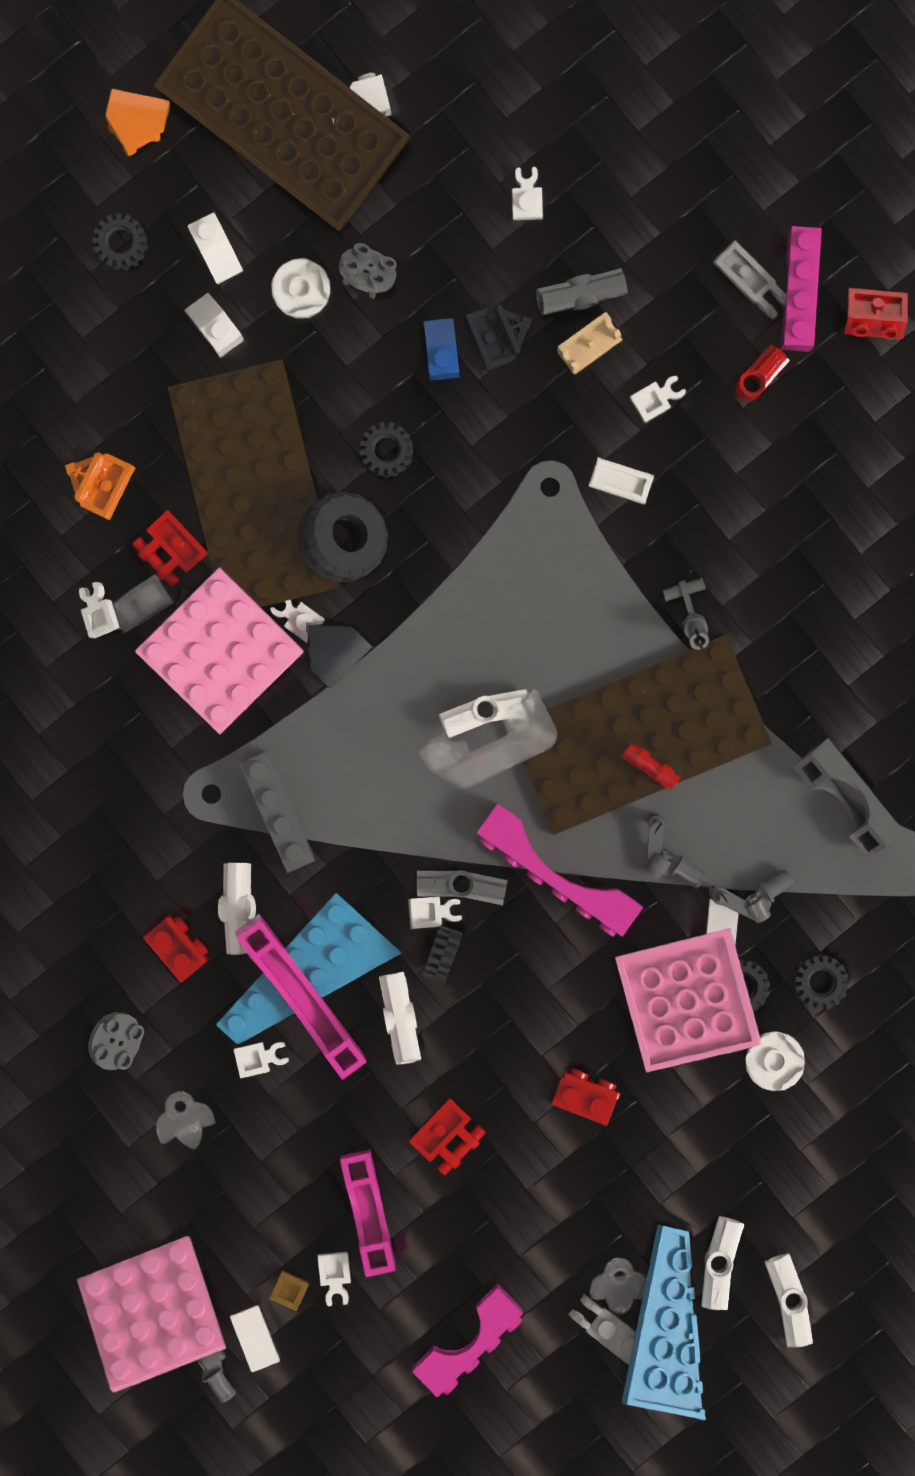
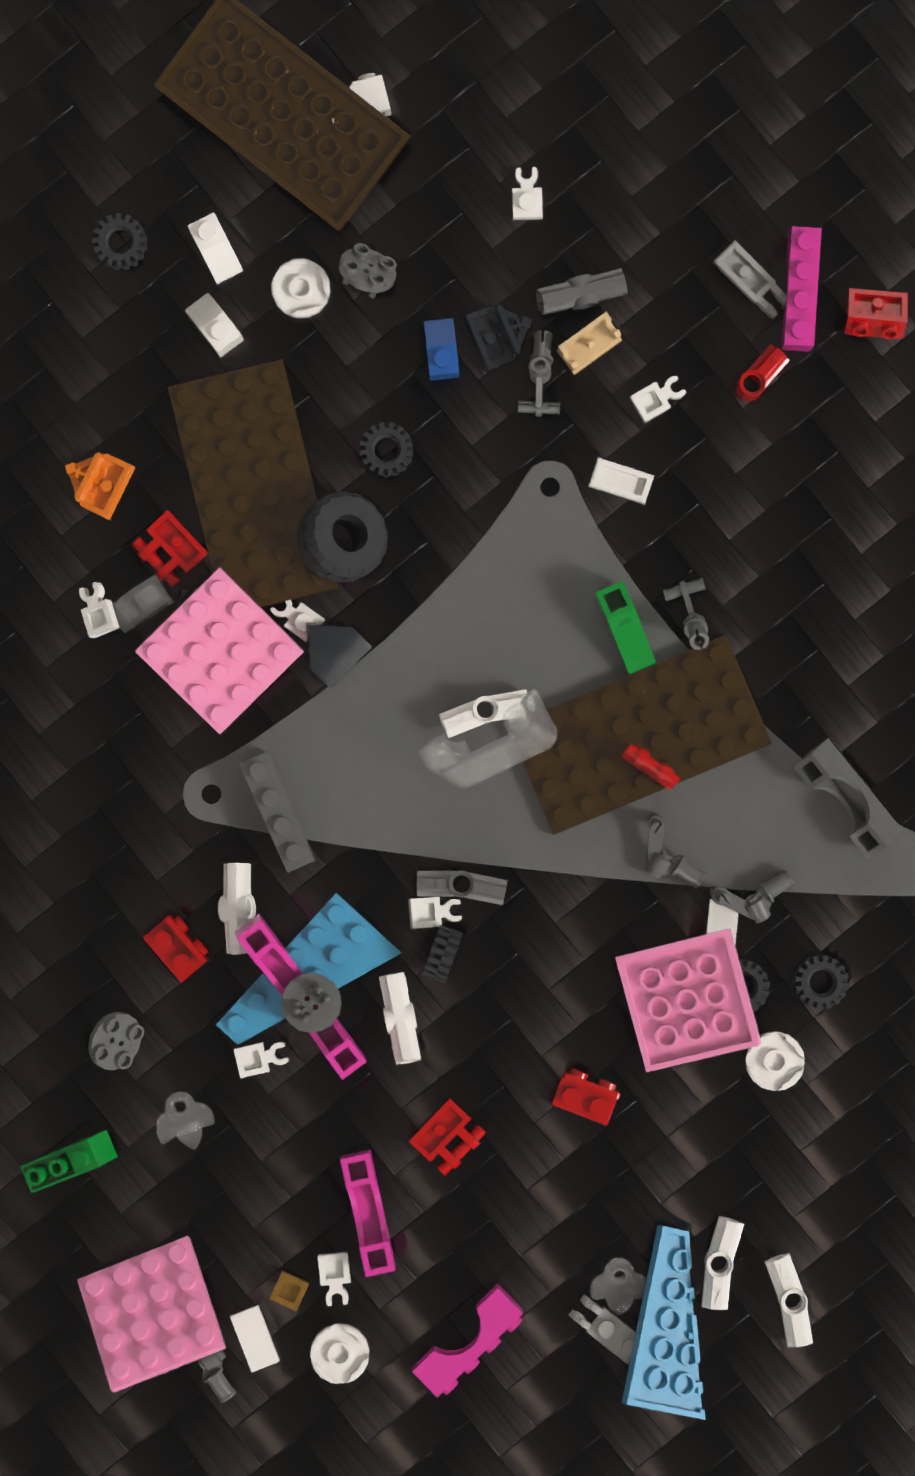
(69, 1161): none -> green slope
(136, 119): orange slope -> none
(301, 1012): none -> dark grey plate
(339, 1353): none -> white tile
(540, 373): none -> dark grey pin
(609, 906): dark pink arch -> none
(625, 627): none -> green slope

